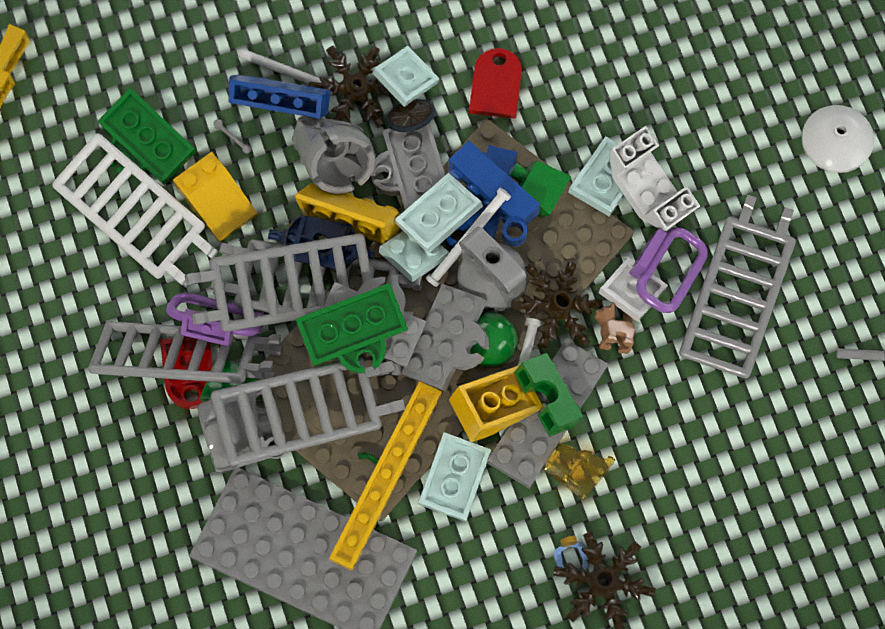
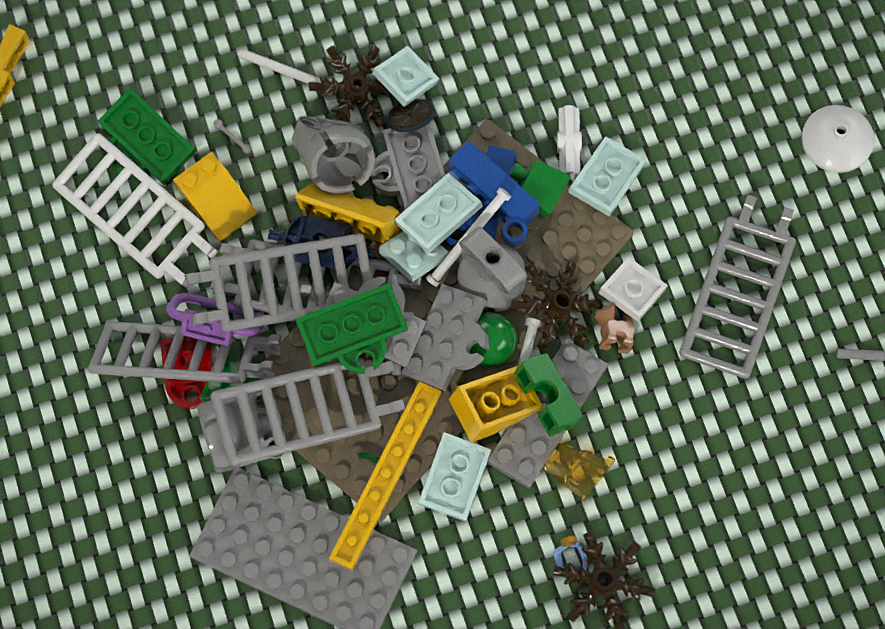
(278, 96): blue hinge -> none
(496, 86): red tile -> none
(569, 141): none -> white piece
(647, 184): white slope -> none
(651, 257): medium lavender bar -> none

